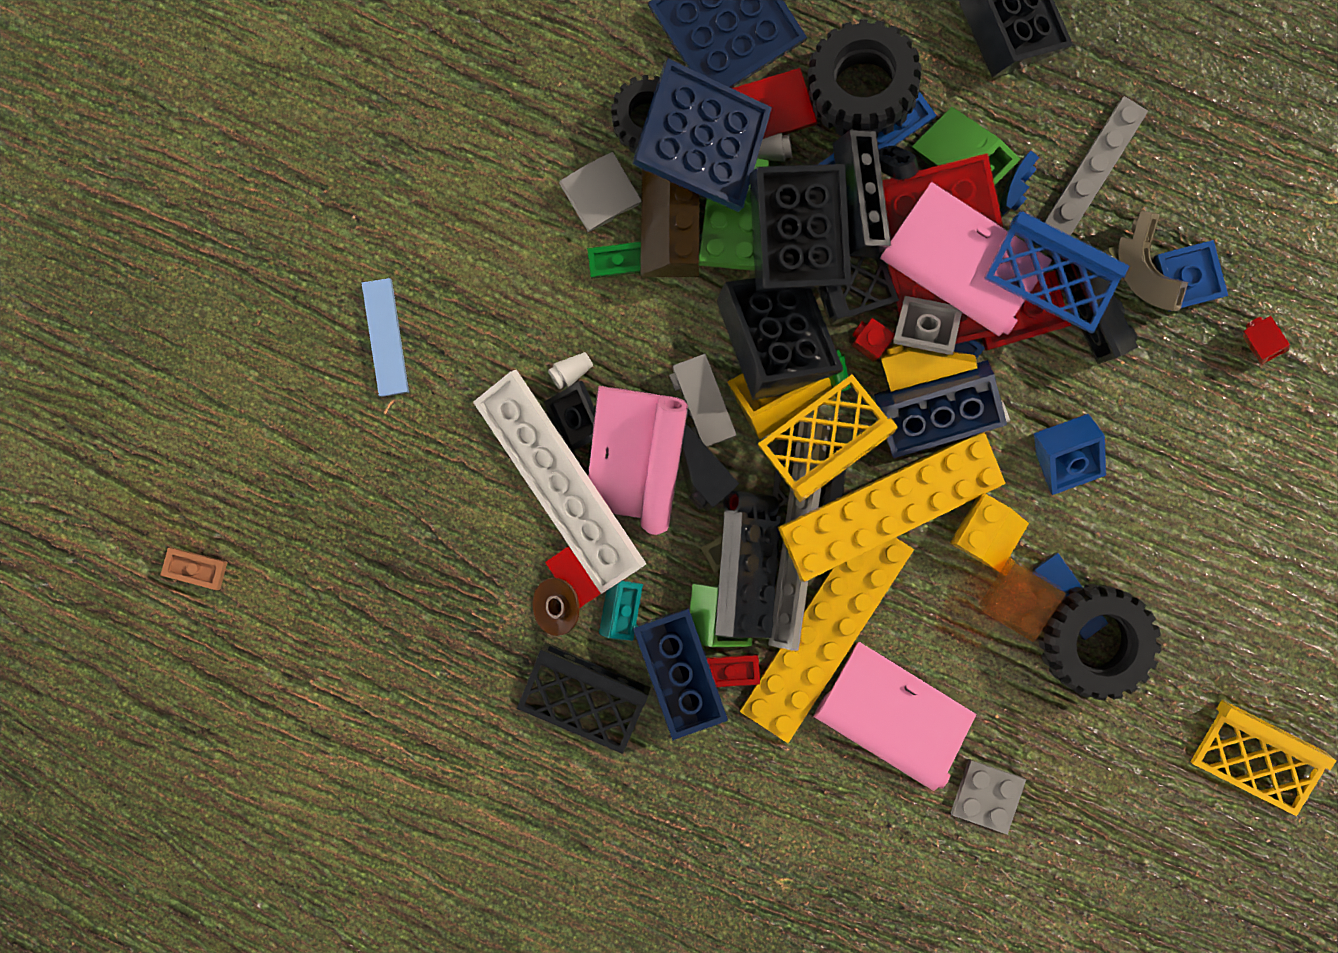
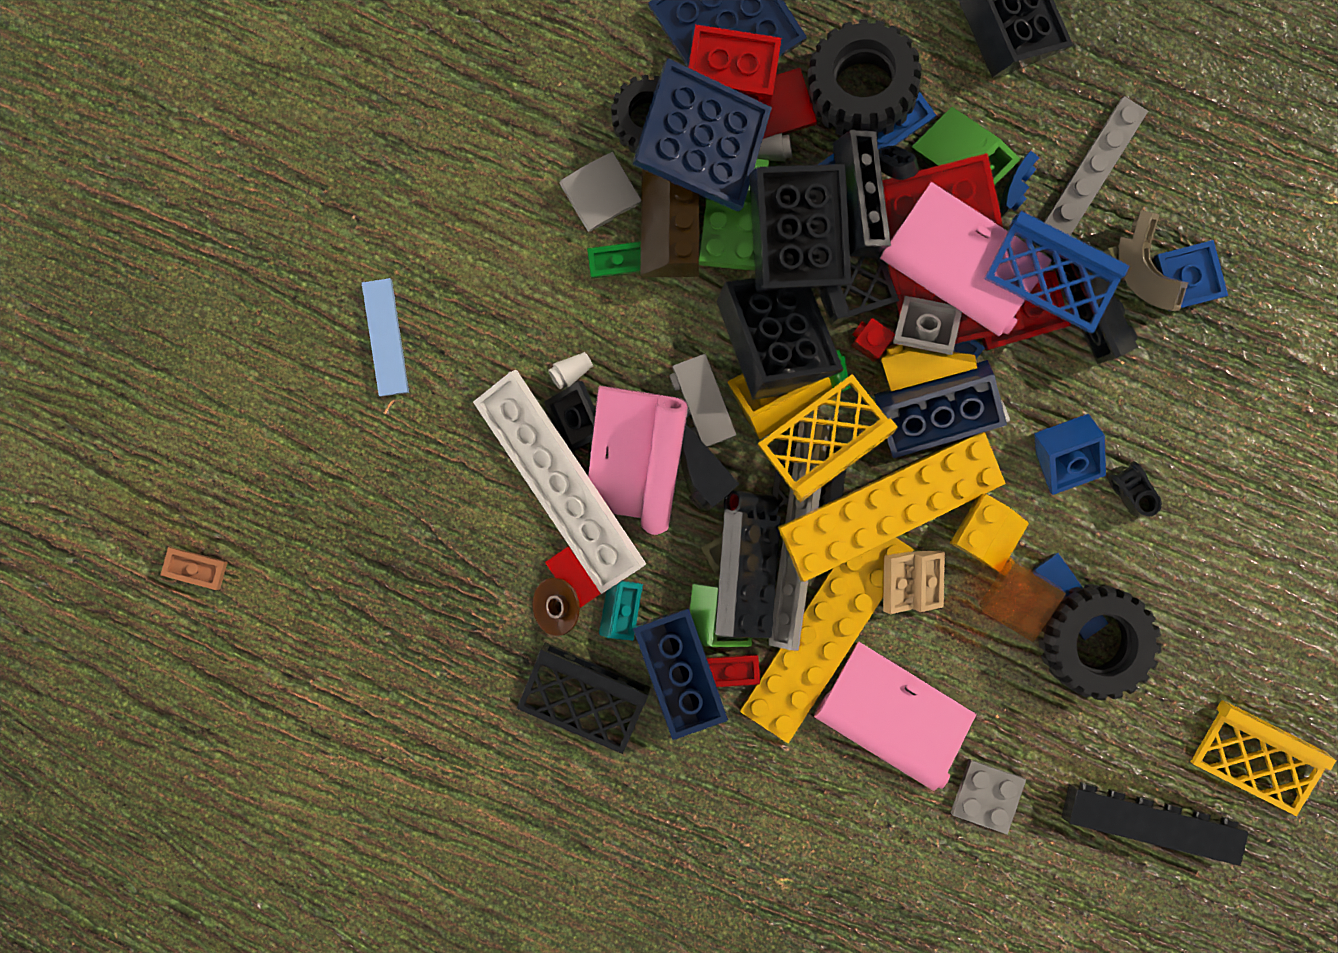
(736, 59): none -> red plate
(913, 581): none -> tan slope
(1135, 489): none -> black piece
(1155, 824): none -> black brick
(1265, 339): red brick -> none

